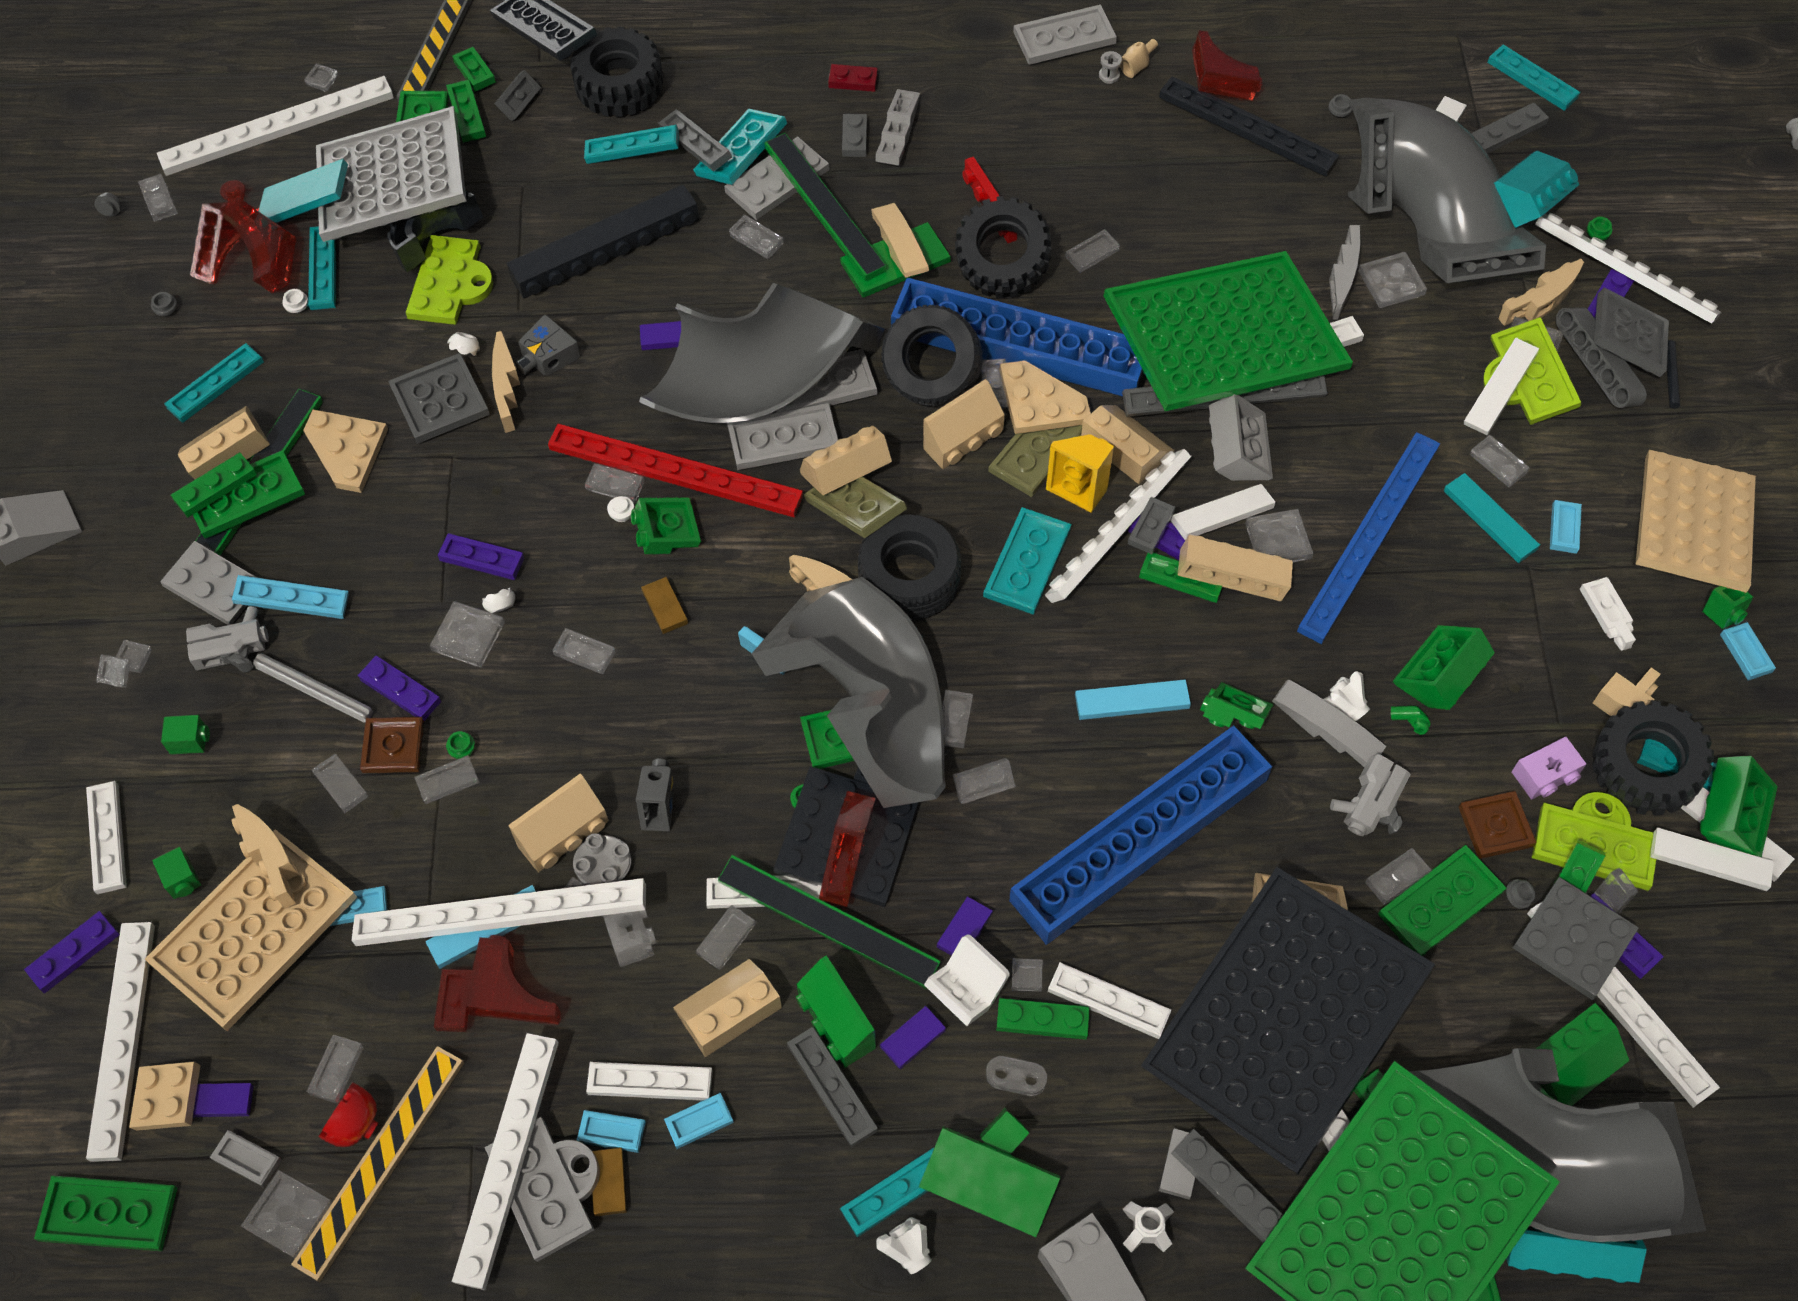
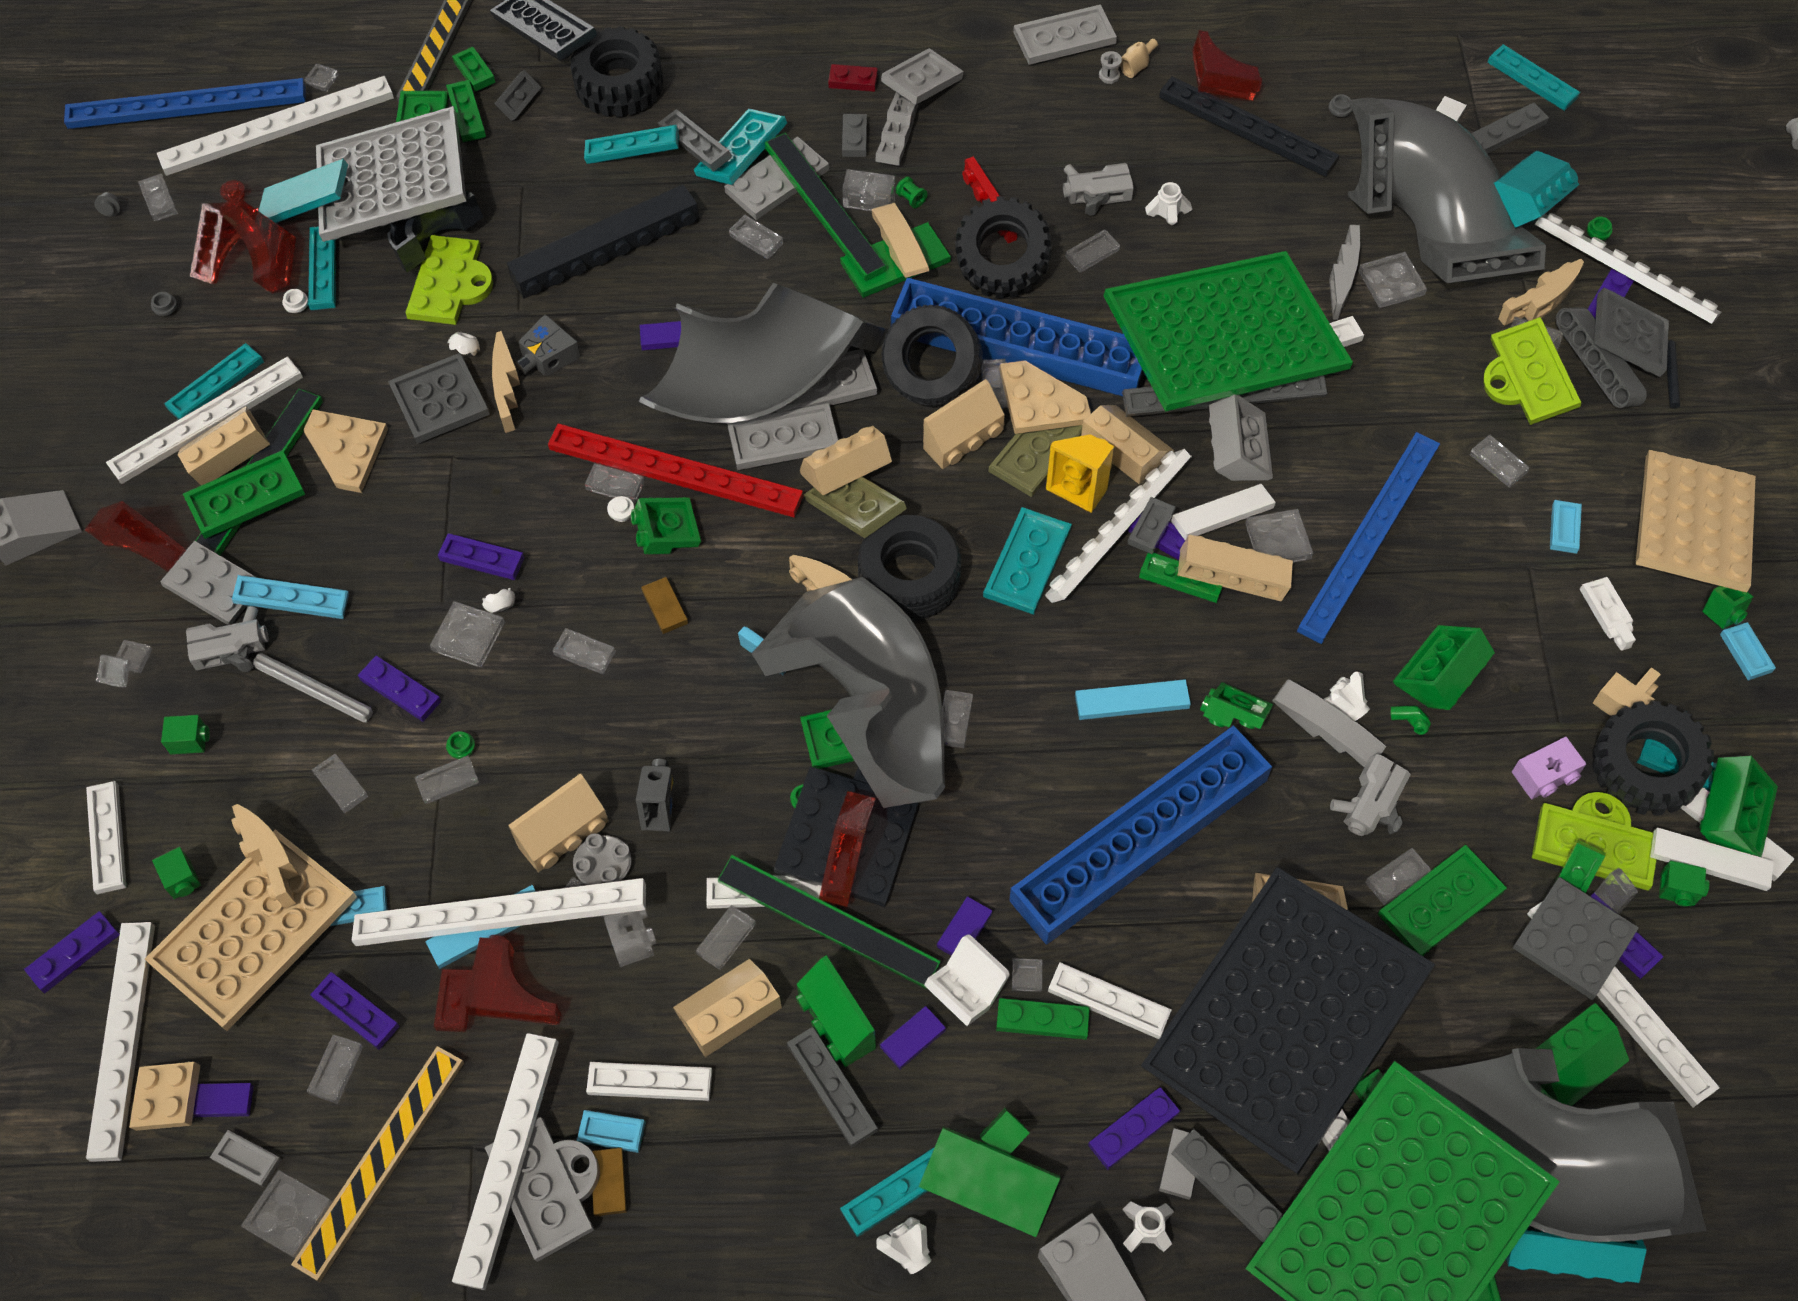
(106, 1213): green tile -> none
(127, 529): none -> clear red arch
(184, 103): none -> blue plate
(191, 426): none -> white tile
(213, 484): green plate -> none
(351, 1118): red cylinder -> none
(355, 1010): none -> dark purple plate
(392, 745): reddish brown plate -> none
(698, 1120): medium azure tile -> none
(867, 190): none -> clear brick
(911, 192): none -> green bush
(922, 76): none -> light grey plate
(984, 780): clear plate -> none
(1016, 1072): clear plate -> none
(1098, 187): none -> light grey piece
(1133, 1128): none -> dark purple plate
(1169, 203): none -> white rock
(1491, 518): teal tile -> none
(1497, 825): reddish brown plate -> none
(1501, 386): white tile -> none
(1520, 893): dark grey plate -> none
(1683, 883): none -> green brick

